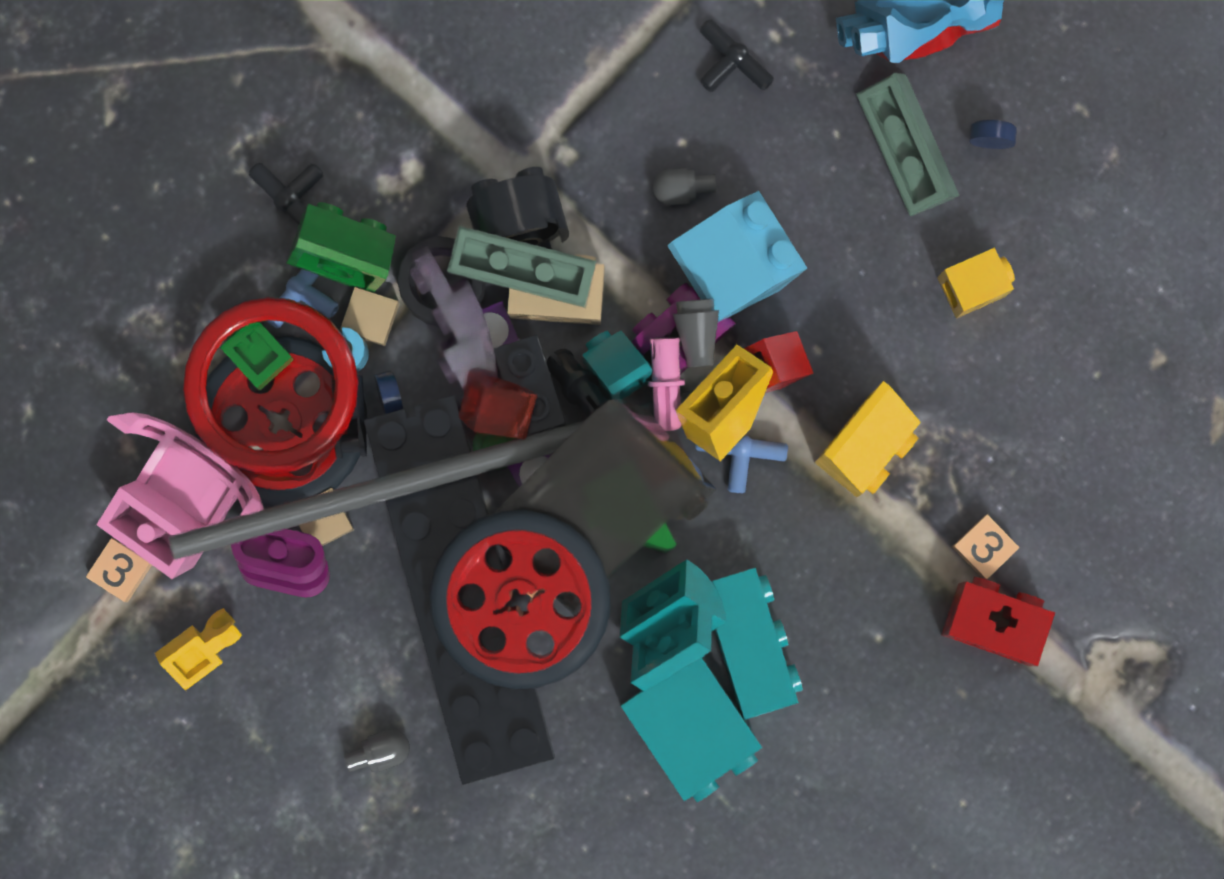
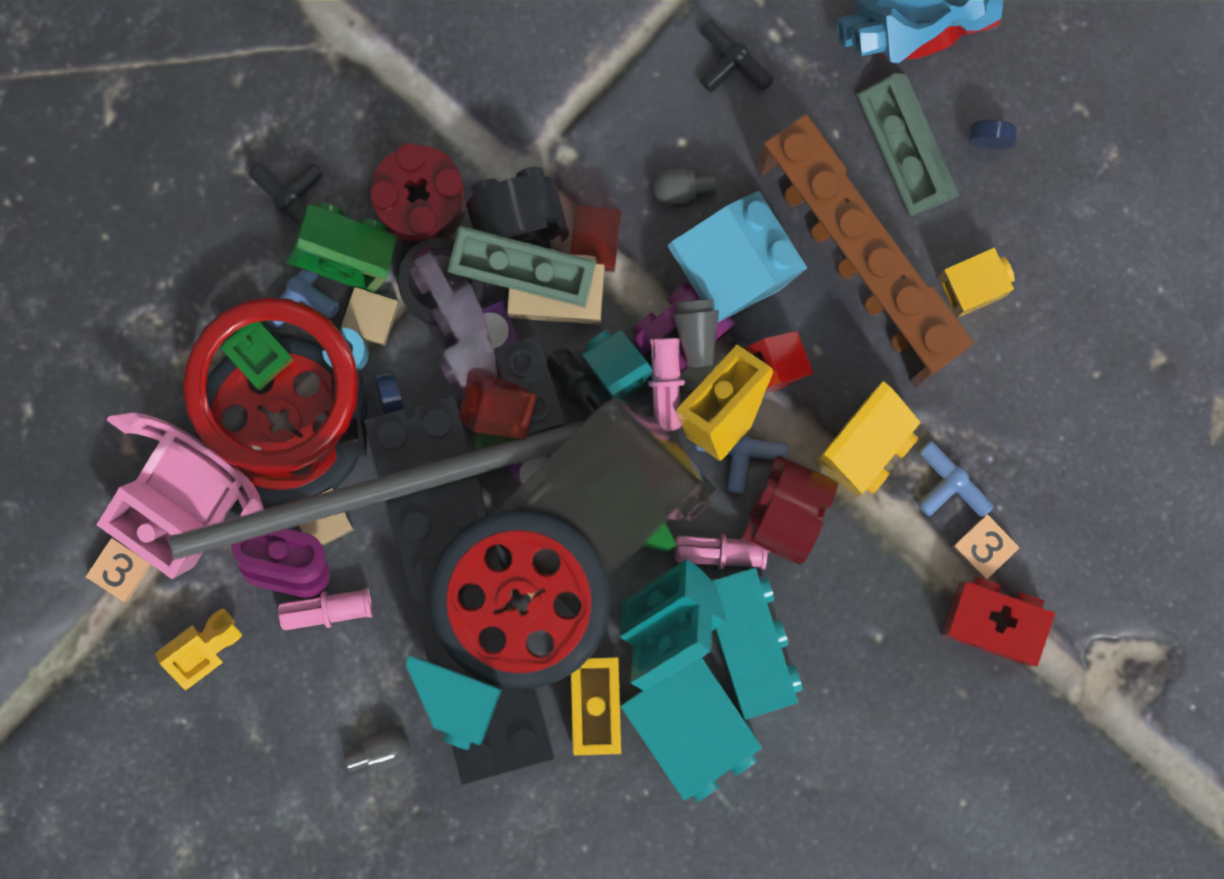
(325, 609): none -> bright pink axle
(411, 170): none -> dark red brick
(454, 701): none -> teal slope
(596, 234): none -> clear red brick
(596, 707): none -> yellow brick
(719, 552): none -> bright pink axle
(790, 510): none -> dark red brick
(869, 250): none -> dark orange window
(954, 480): none -> medium blue piece

